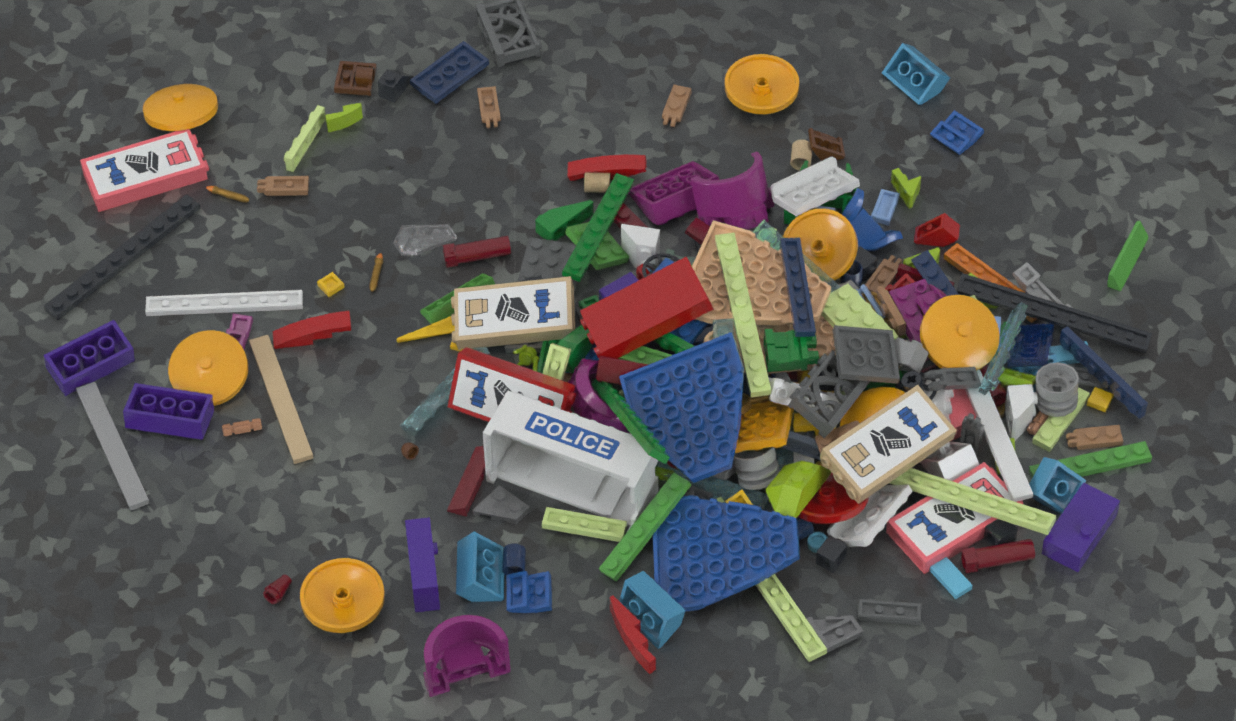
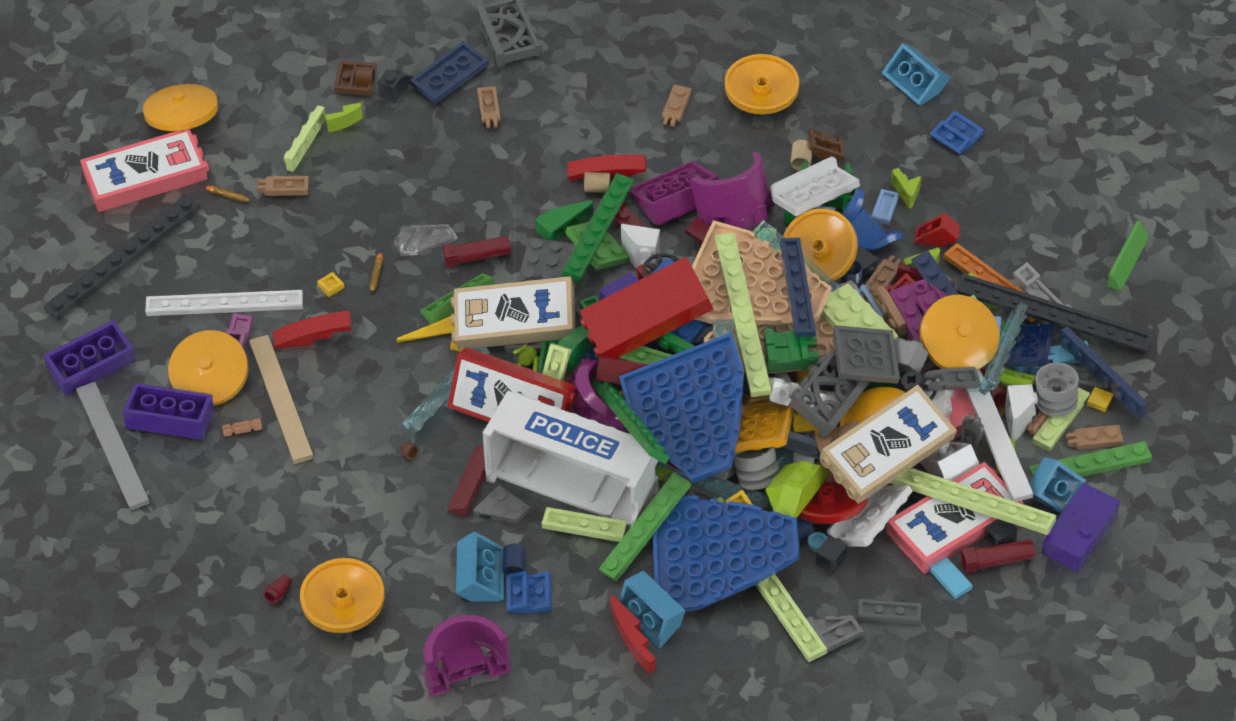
(422, 564): dark purple brick -> none

